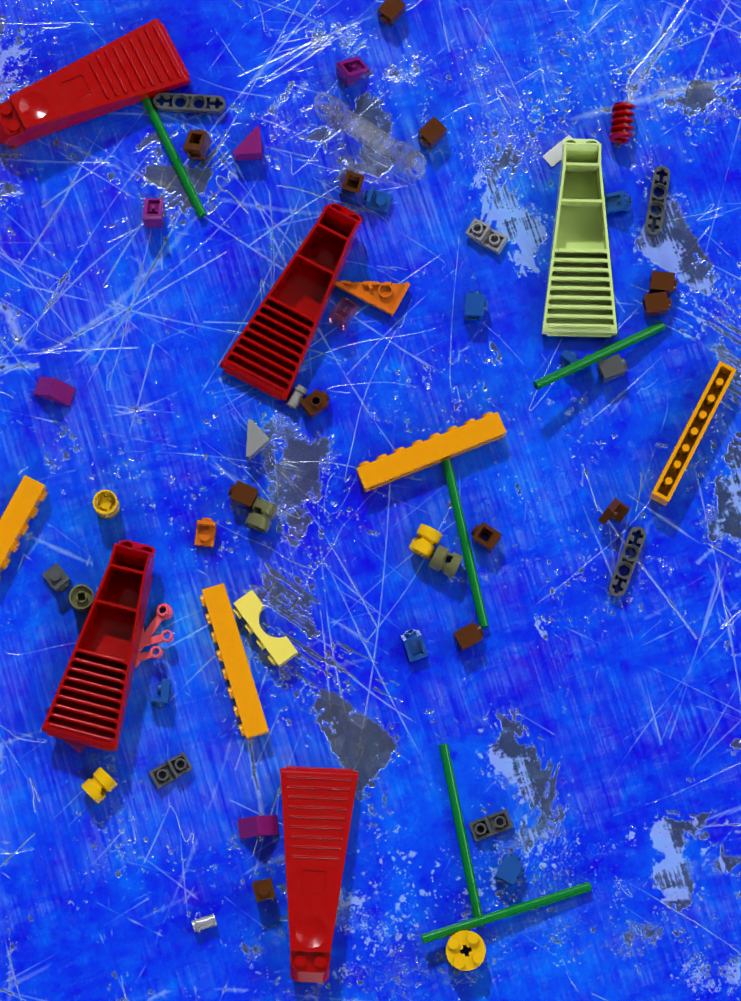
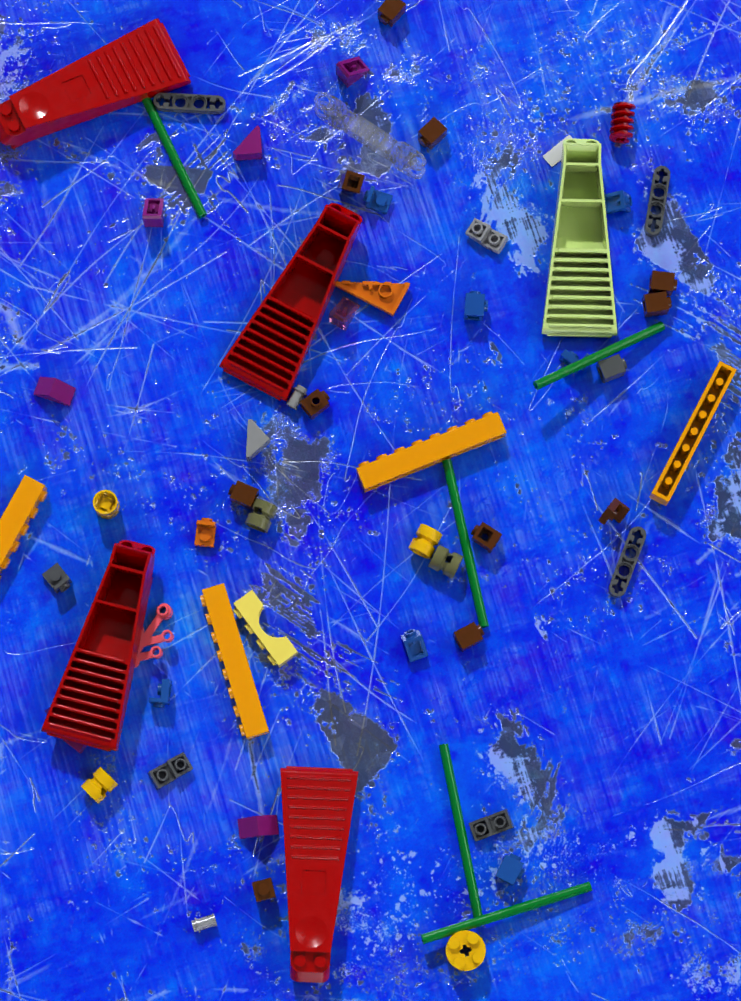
(81, 598): olive wheel -> none
(197, 144): reddish brown brick -> none

